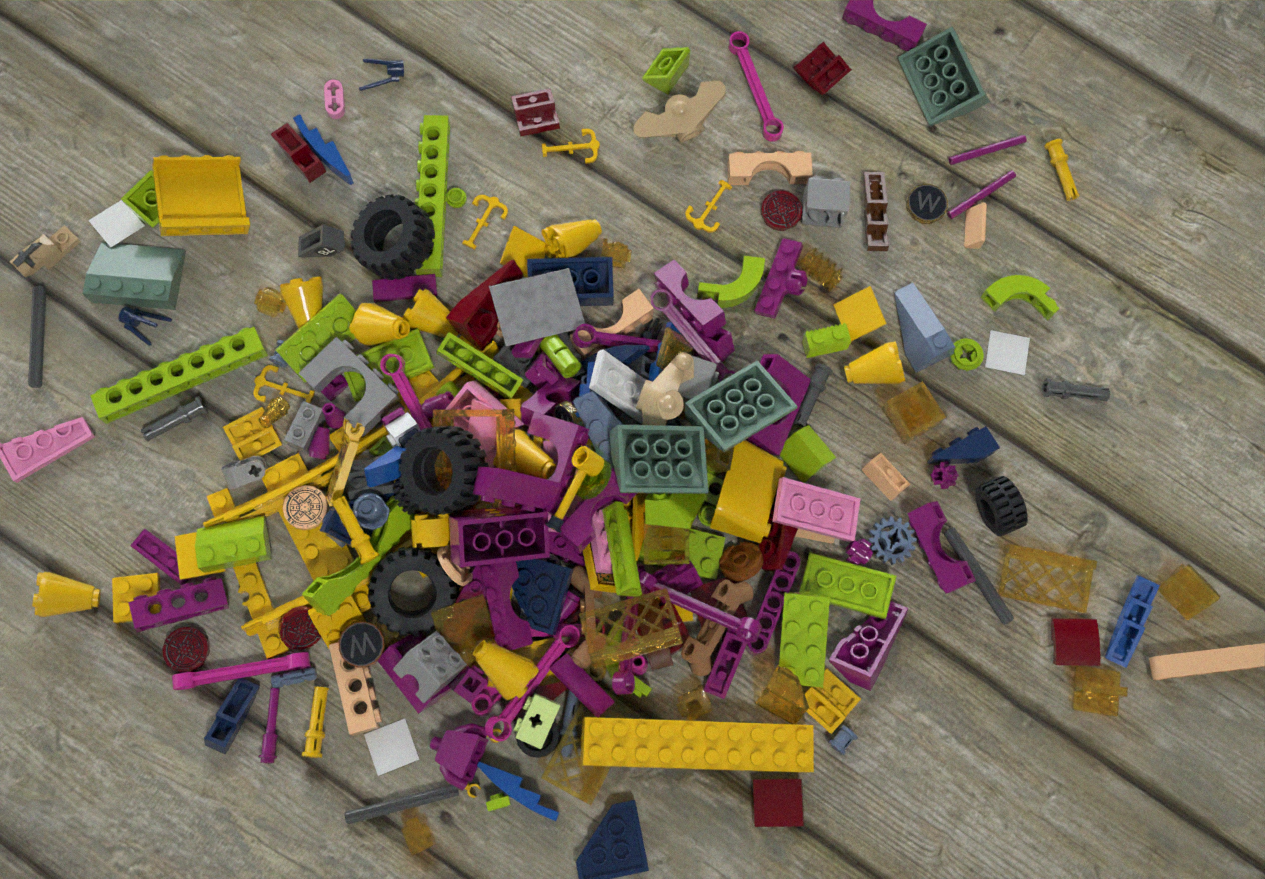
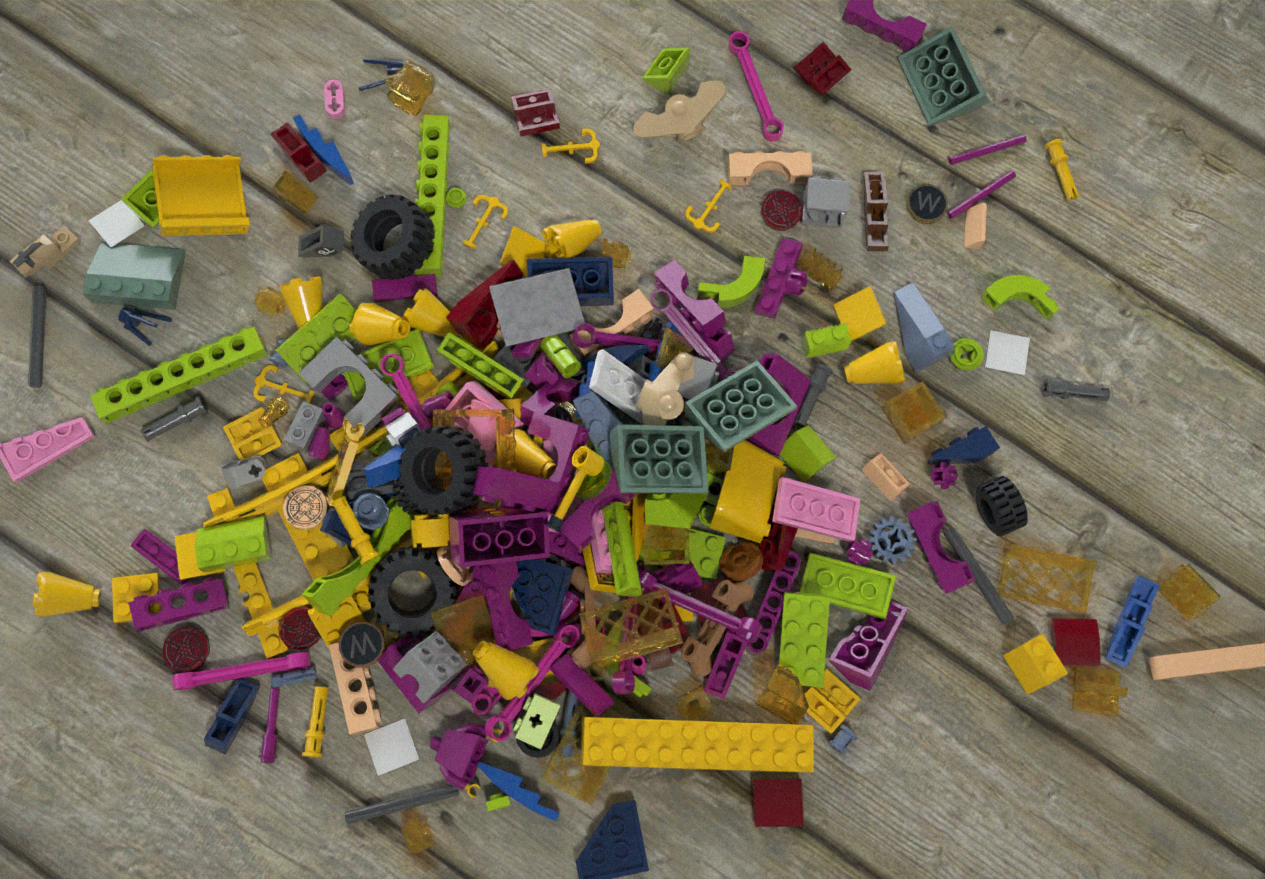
(295, 192): none -> clear yellow slope
(410, 87): none -> clear yellow piece
(1035, 664): none -> yellow slope

